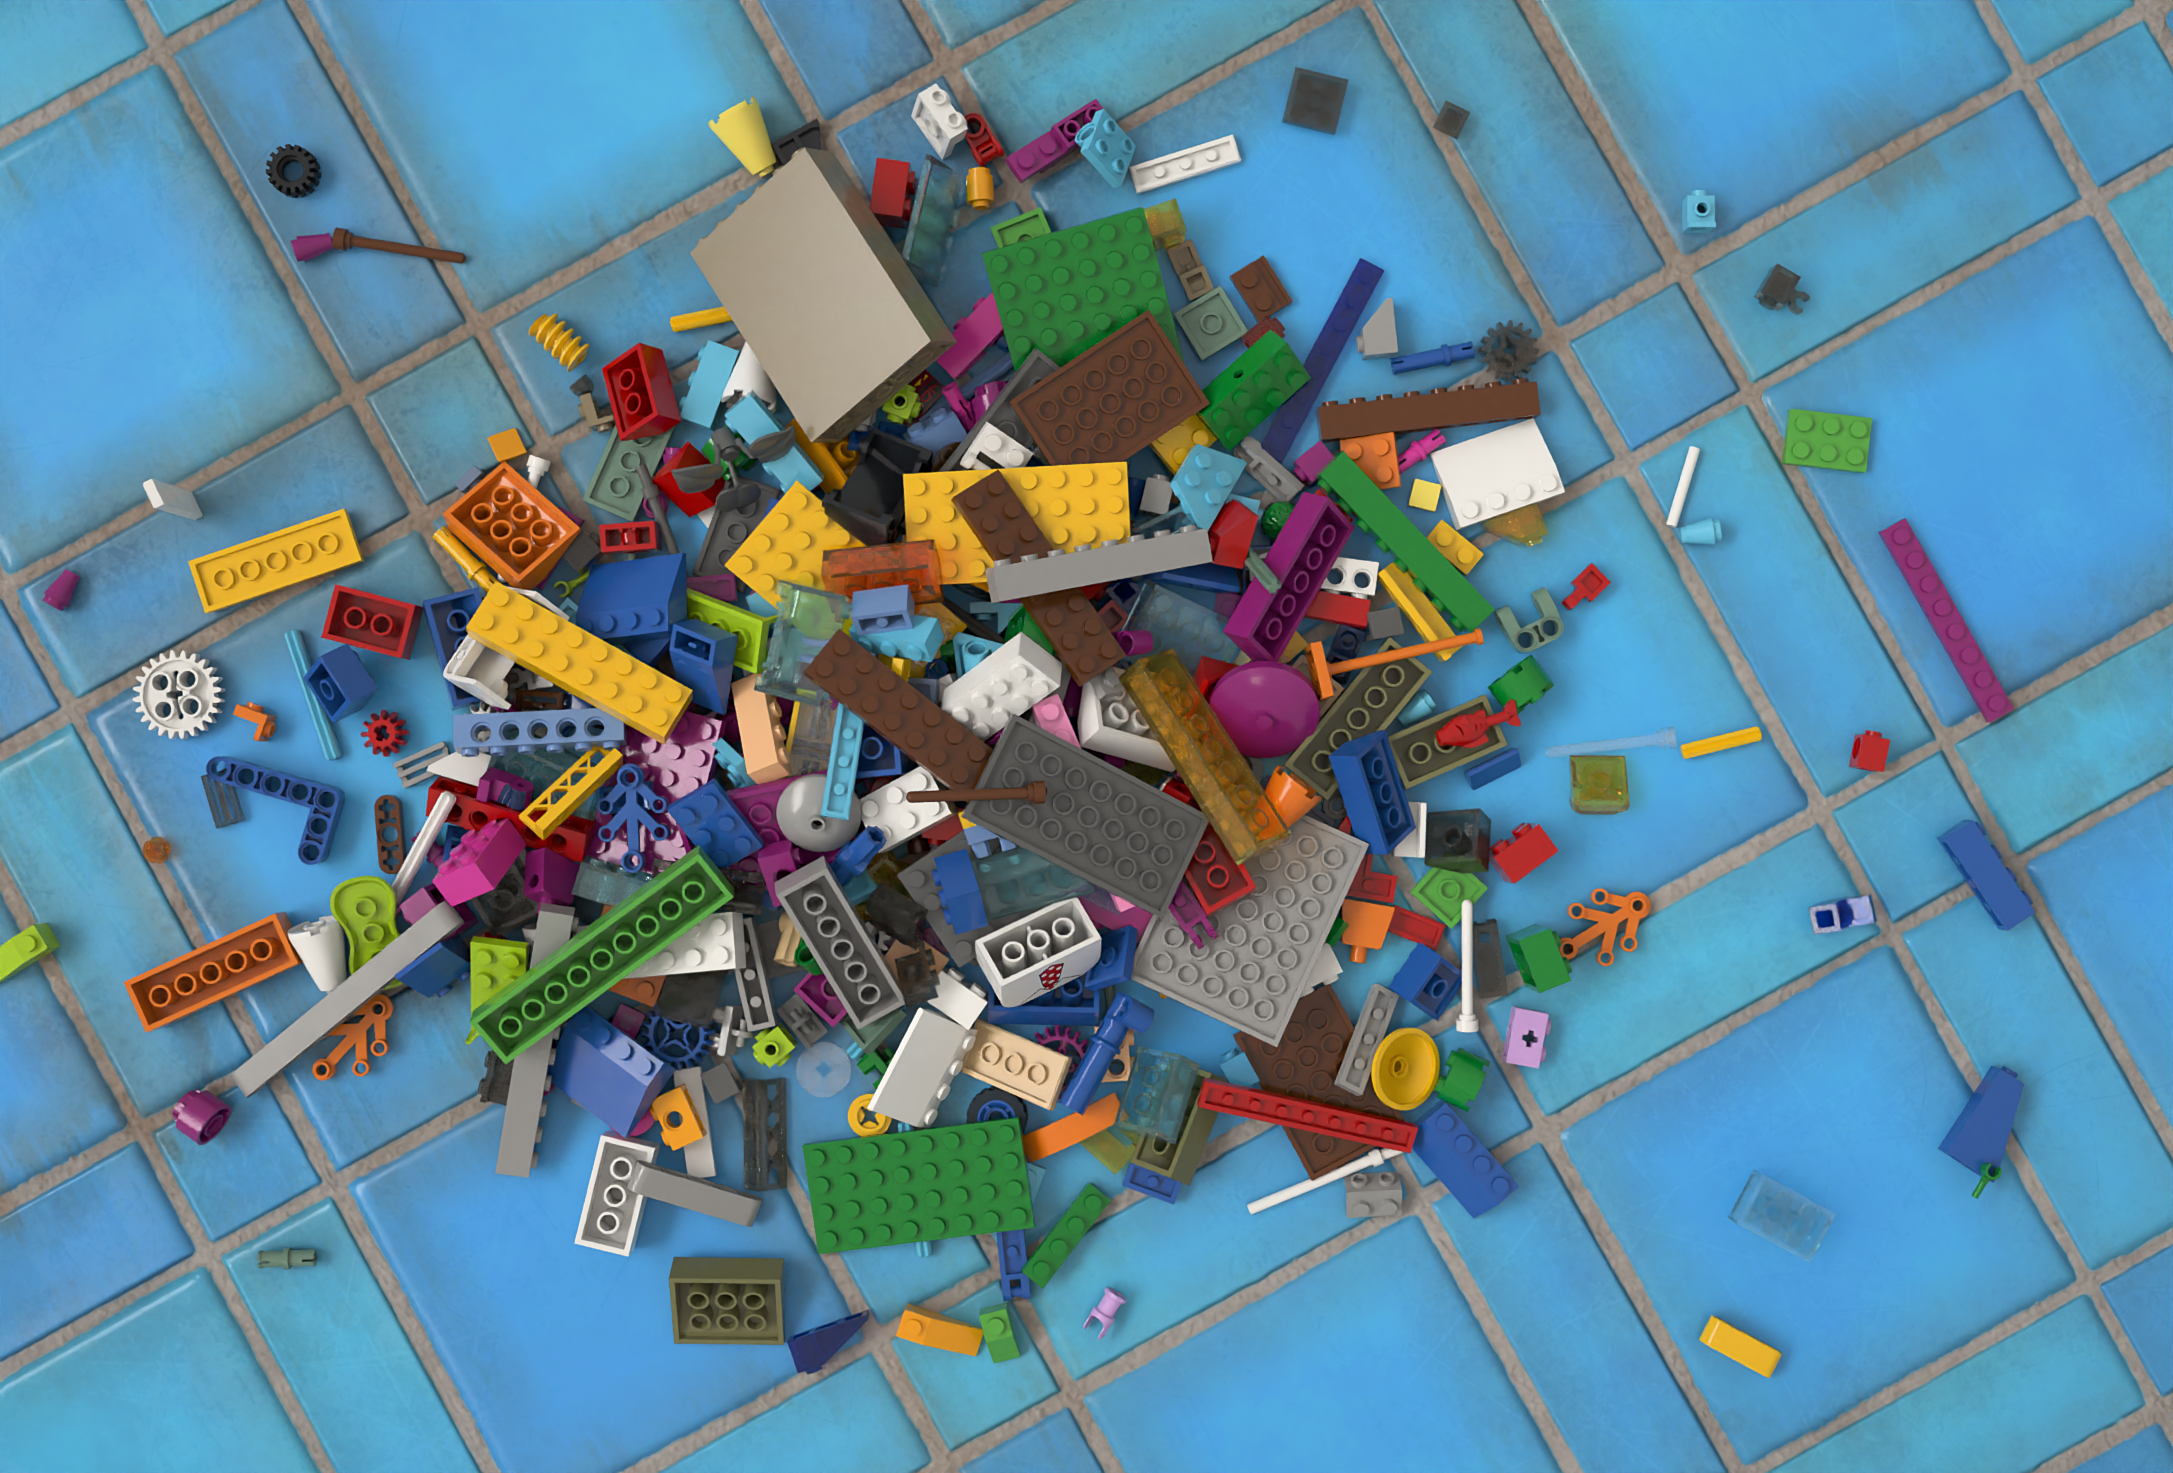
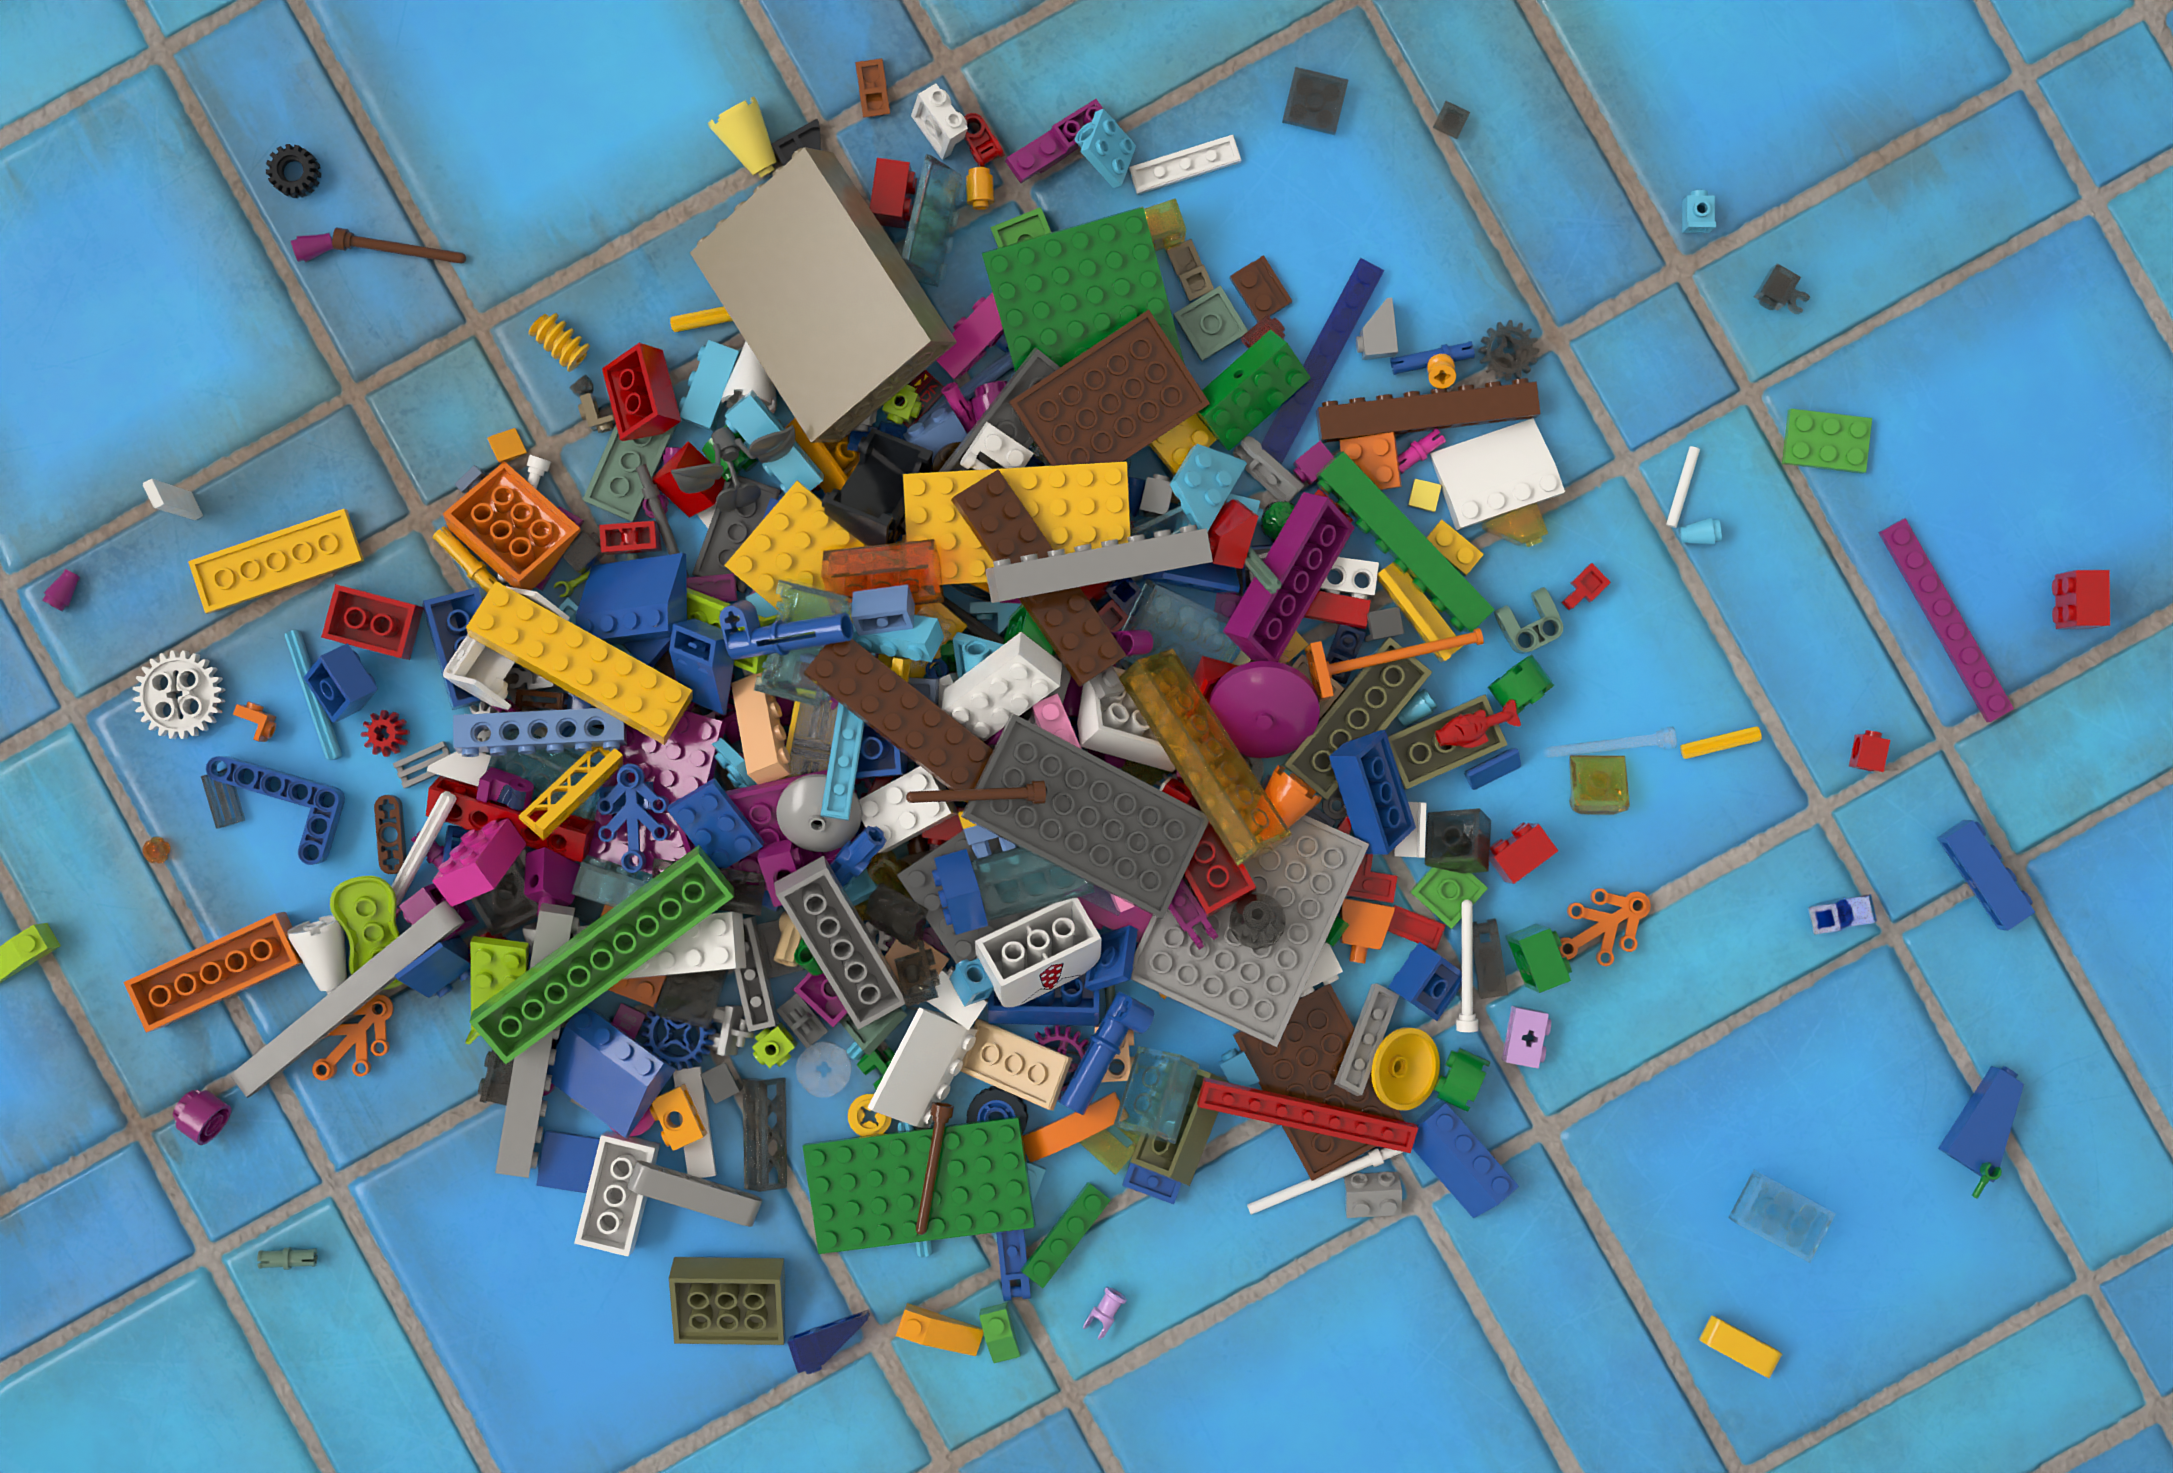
(567, 1161): none -> blue tile
(755, 639): none -> blue piece
(872, 87): none -> dark orange slope
(941, 1113): none -> reddish brown piece
(967, 990): none -> dark azure brick
(1261, 932): none -> clear smoke cone
(1441, 371): none -> light orange wheel
(2081, 599): none -> red brick

